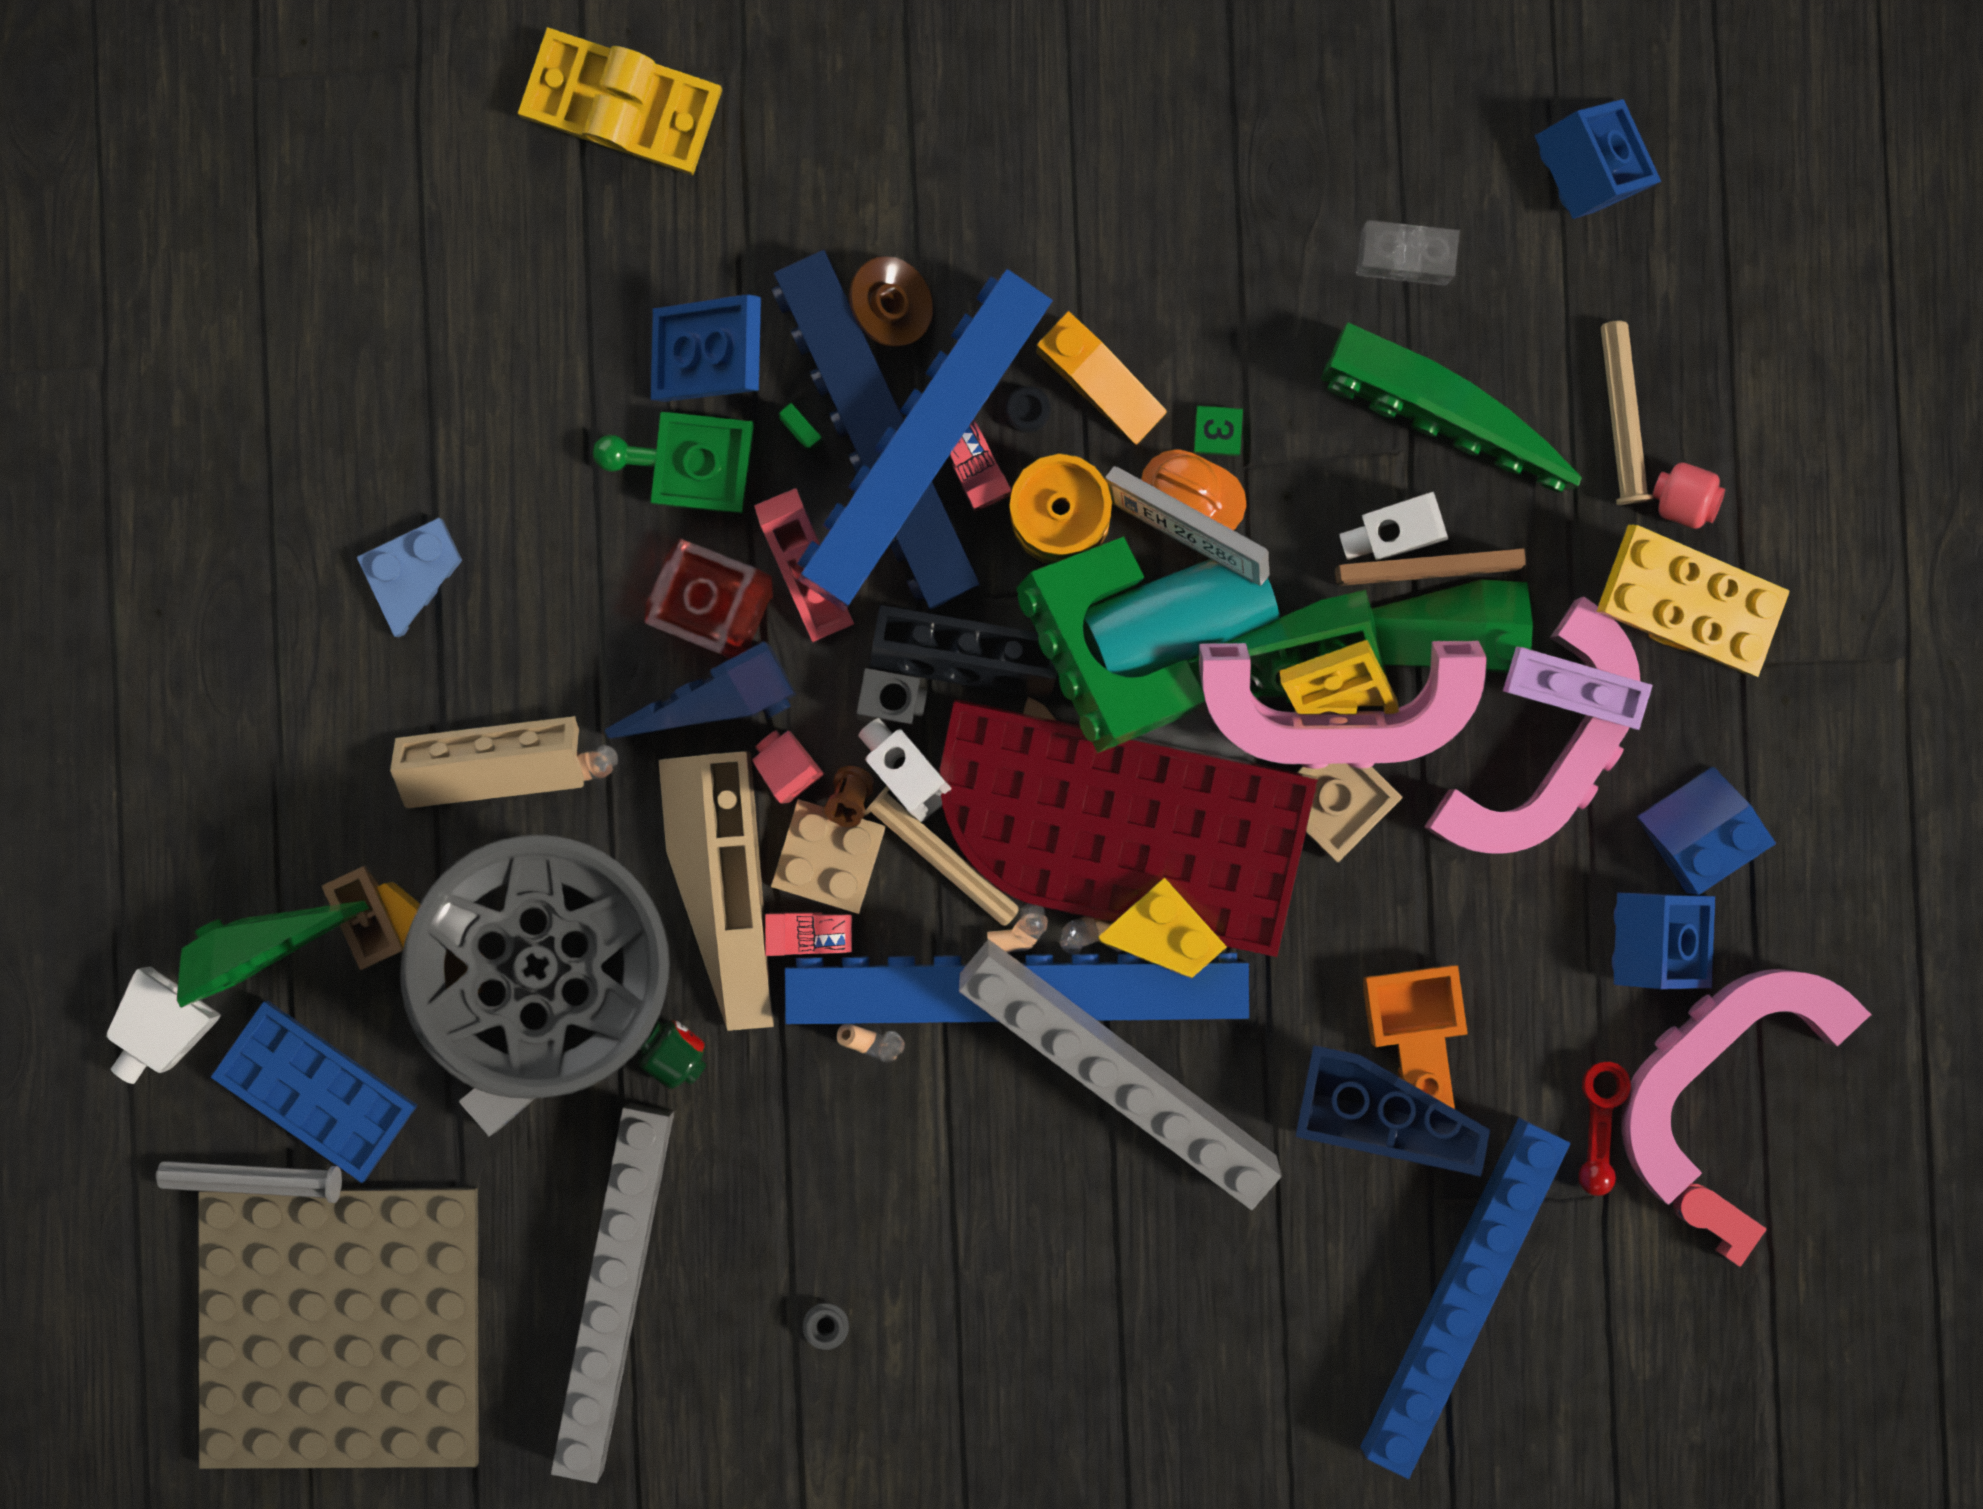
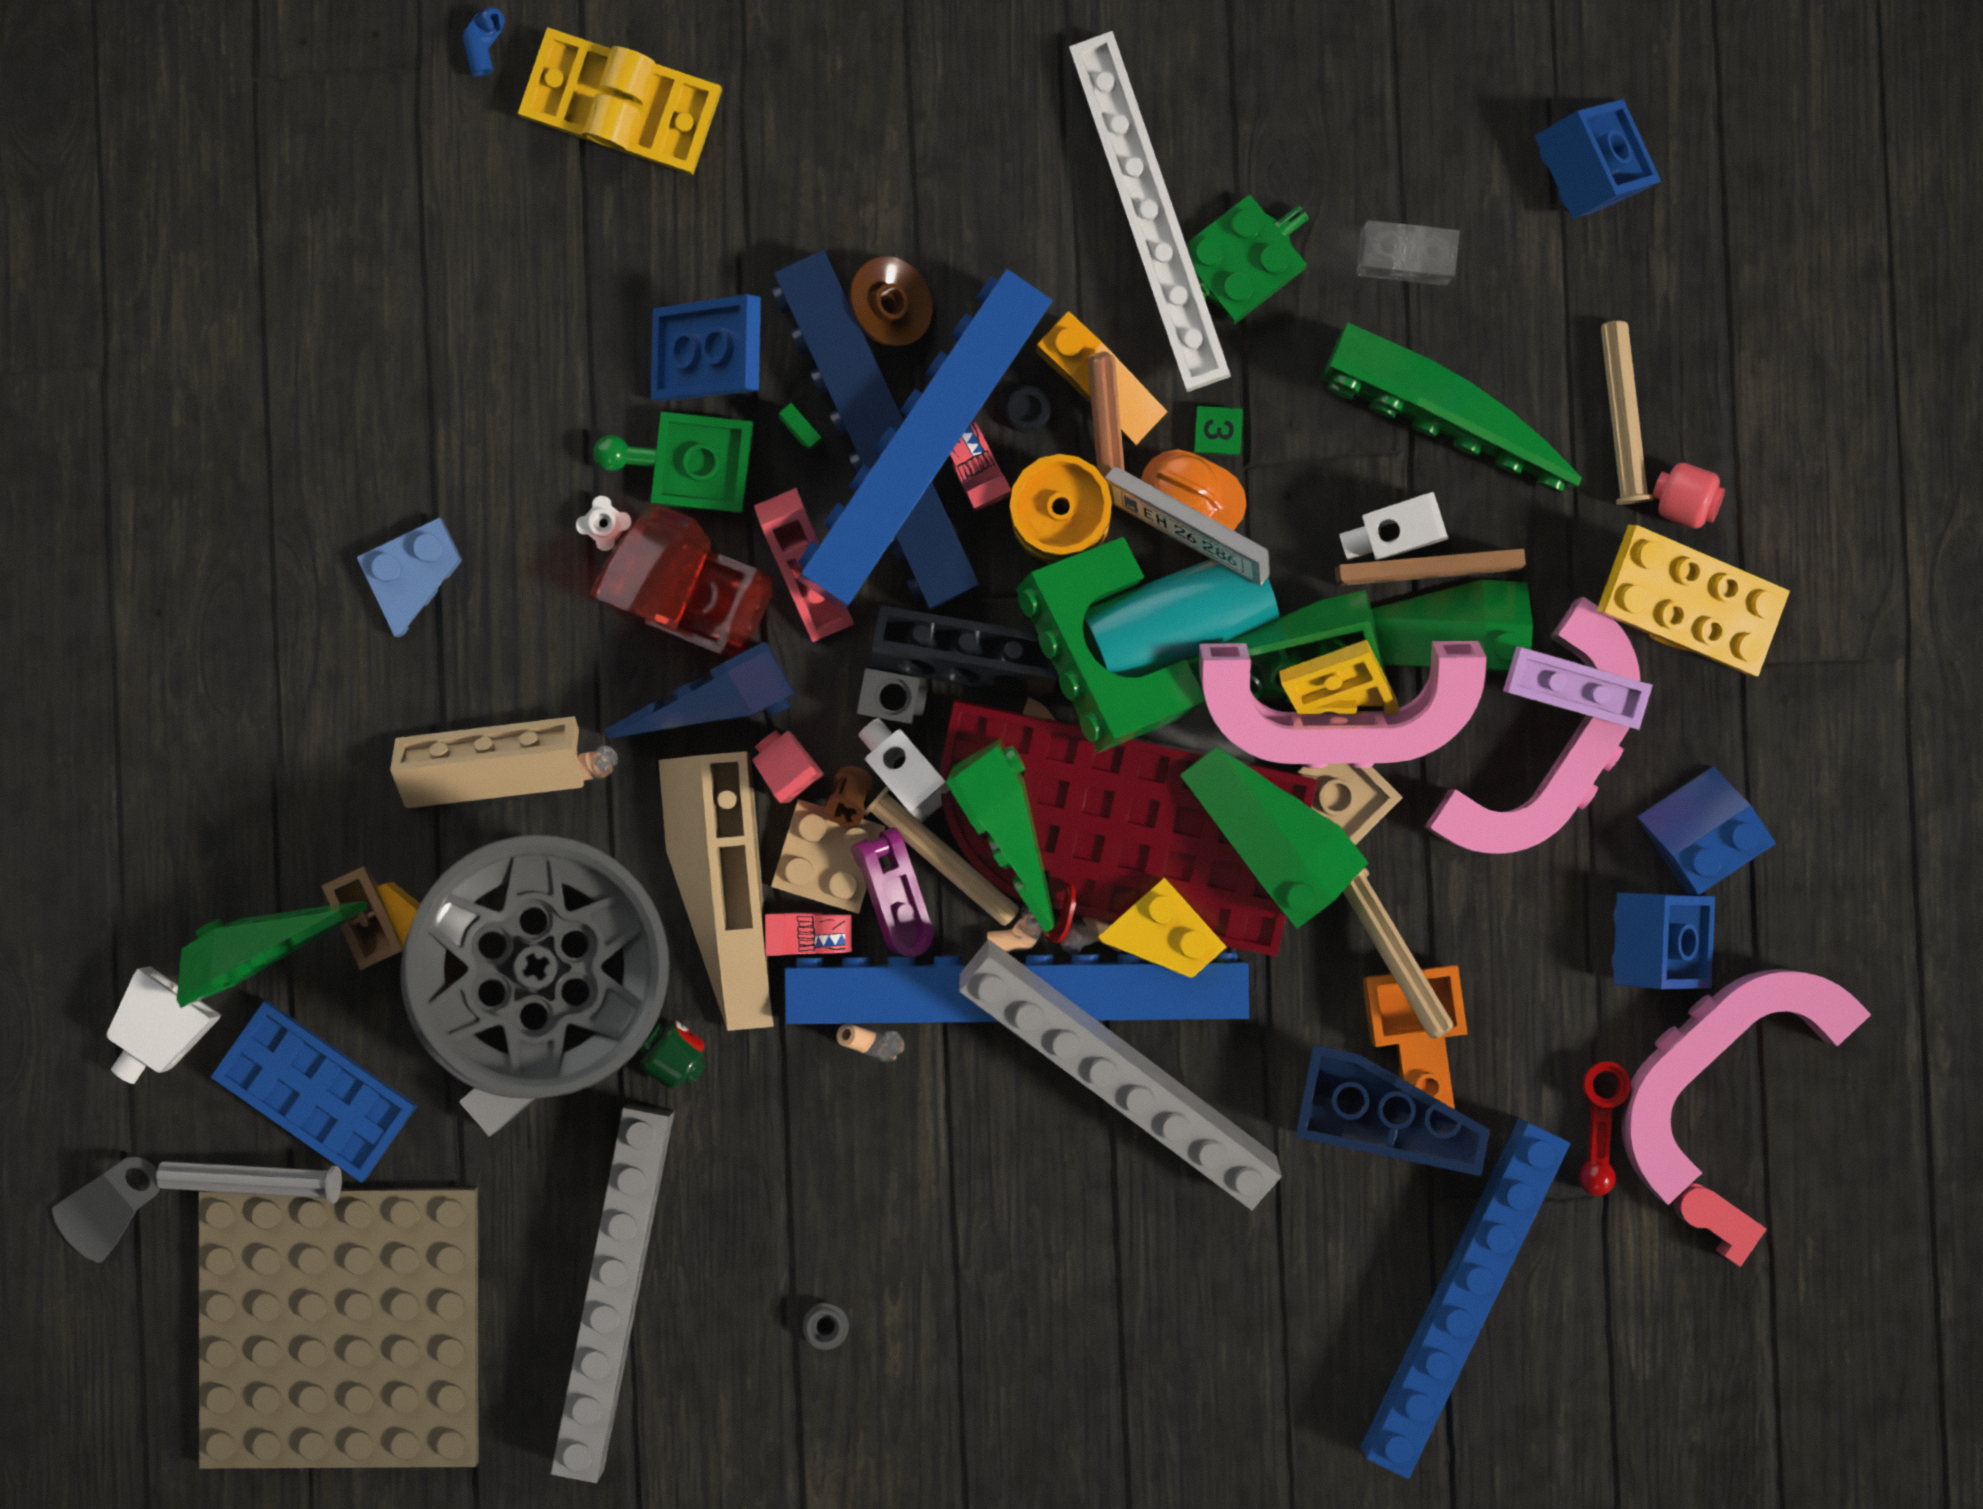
(102, 1209): none -> dark grey piece
(479, 37): none -> blue arm
(606, 536): none -> white plate
(654, 566): none -> clear red slope
(895, 893): none -> magenta plate
(997, 801): none -> green wedge
(1062, 927): none -> red piece
(1105, 412): none -> nougat axle
(1150, 211): none -> white plate
(1246, 257): none -> green plate
(1285, 843): none -> green wedge
(1397, 956): none -> tan axle

